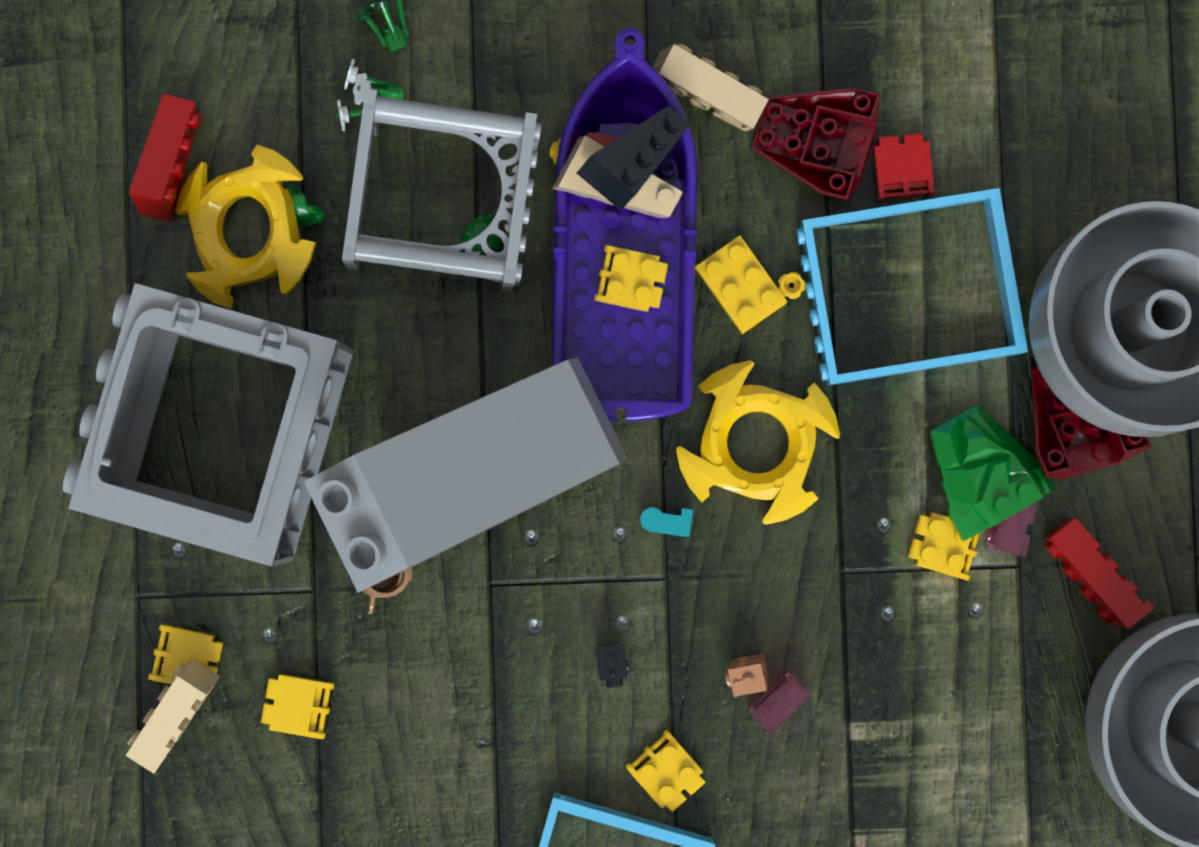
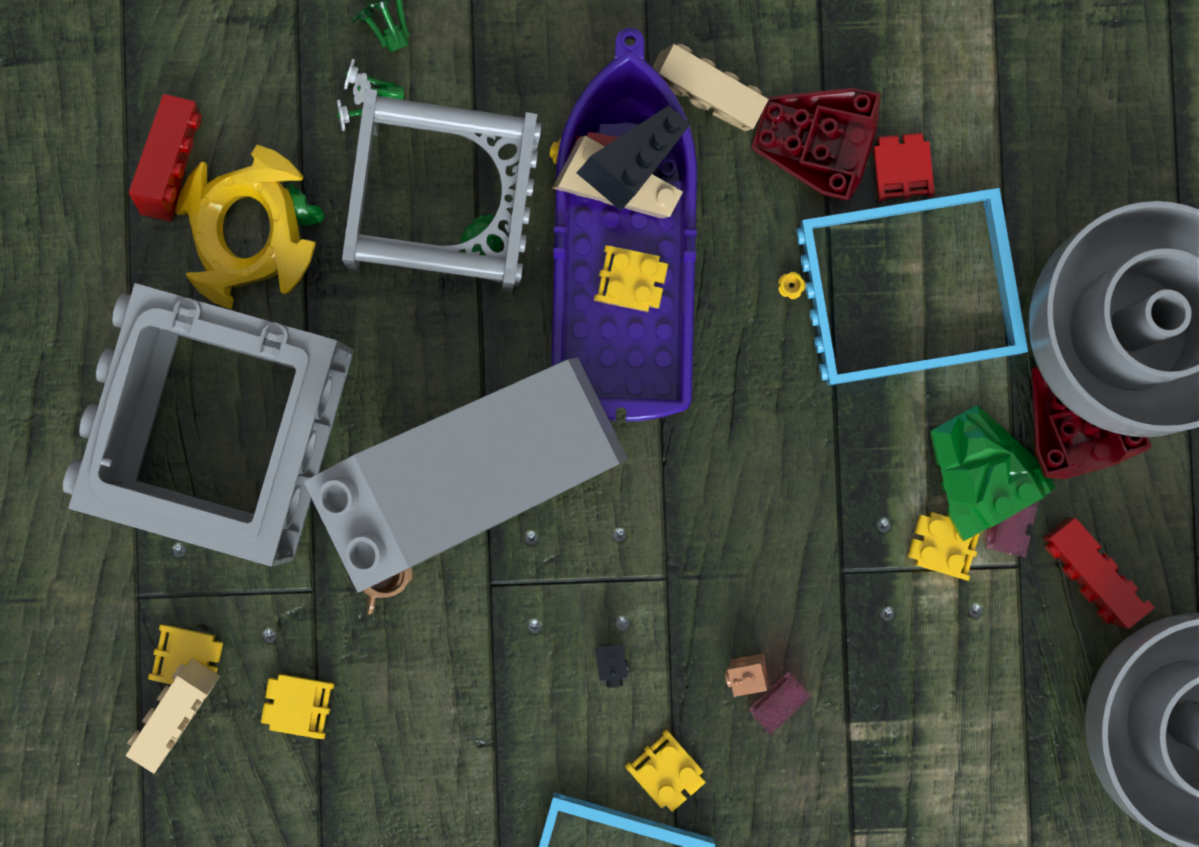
(656, 521): teal leg -> none
(740, 285): yellow plate -> none
(799, 421): yellow piece -> none

